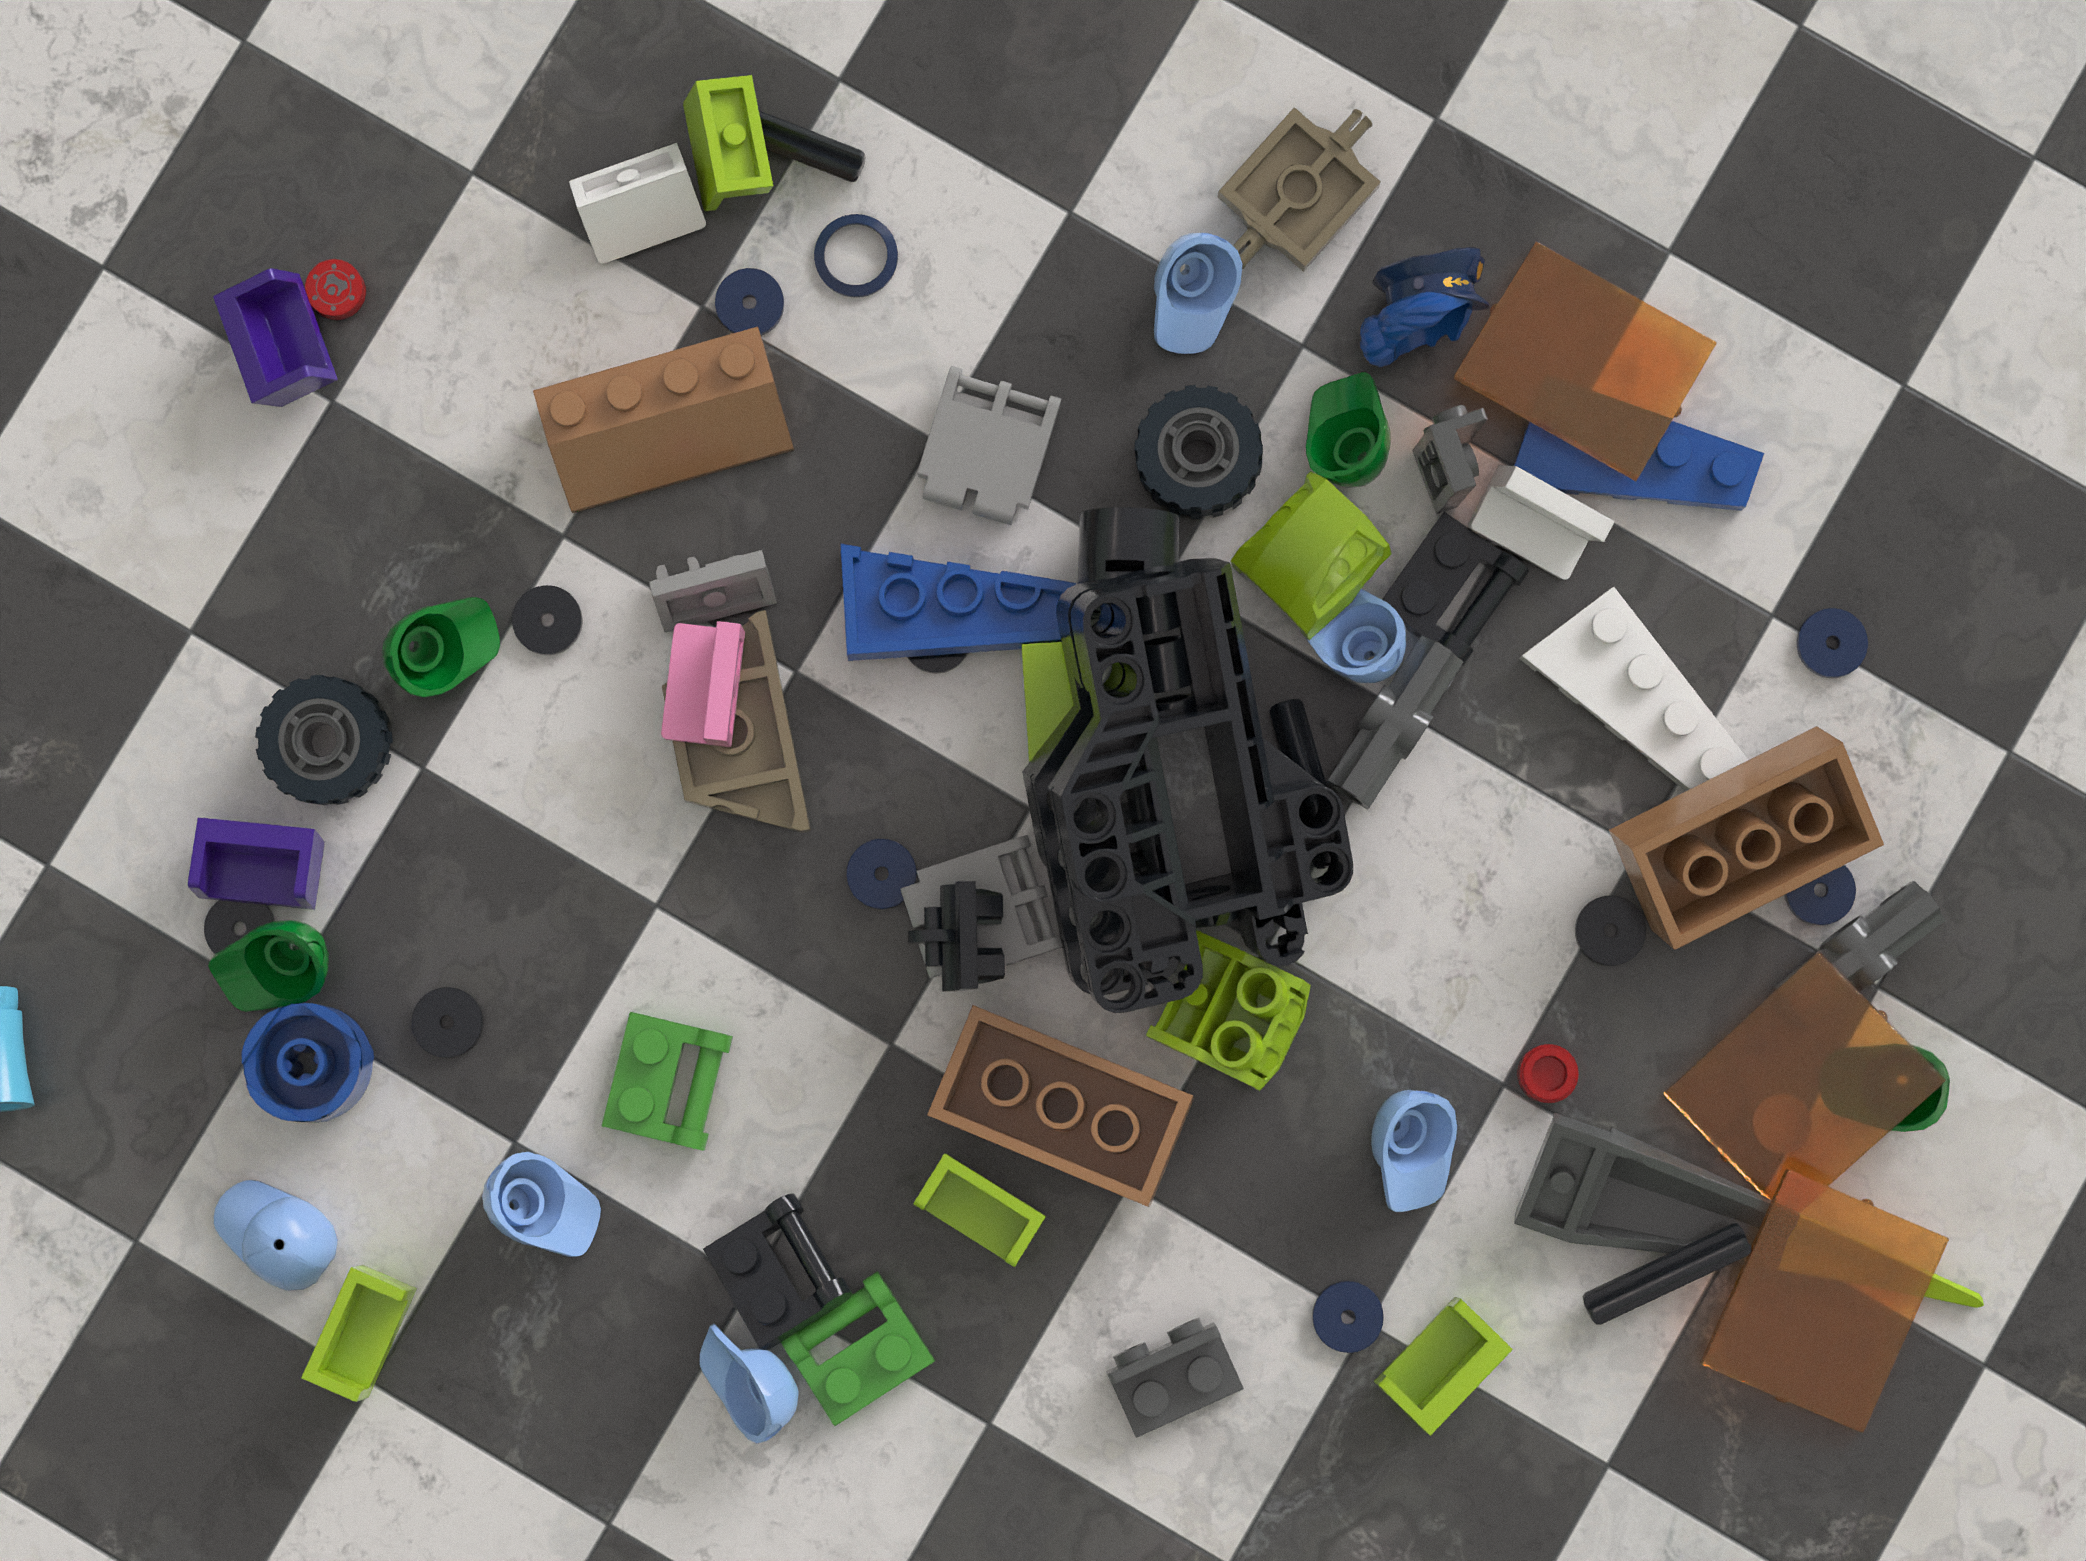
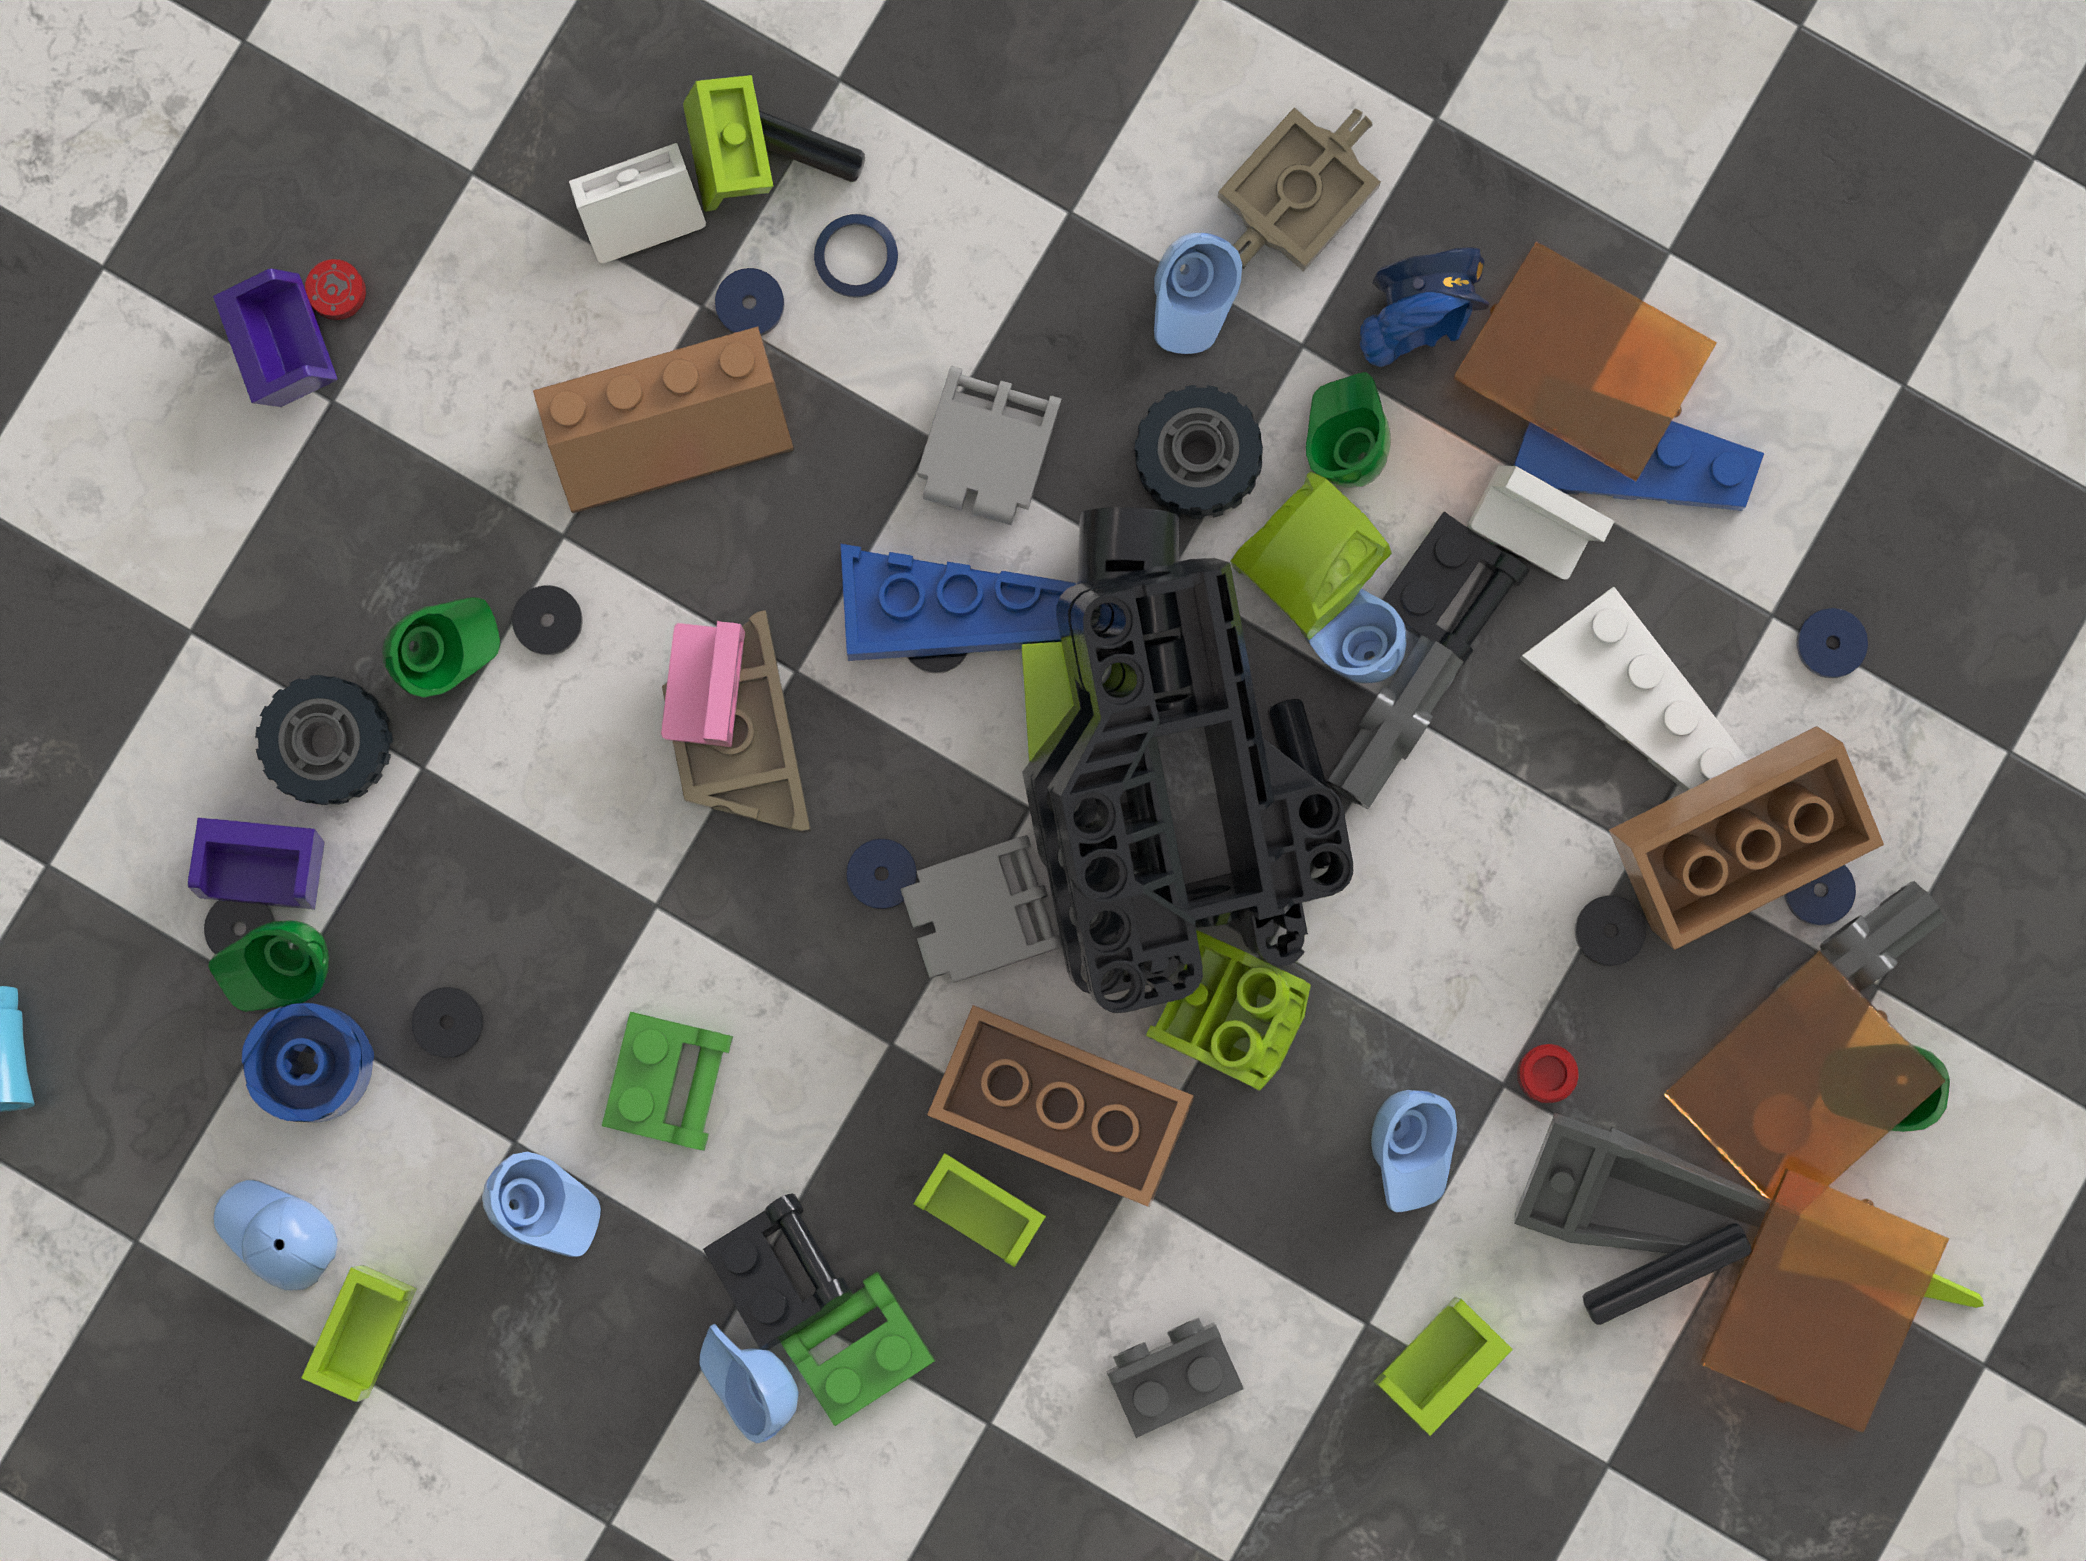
(712, 591): light grey plate -> none
(952, 936): black hips -> none
(1328, 1312): dark blue wheel -> none
(1447, 457): dark grey bracket -> none

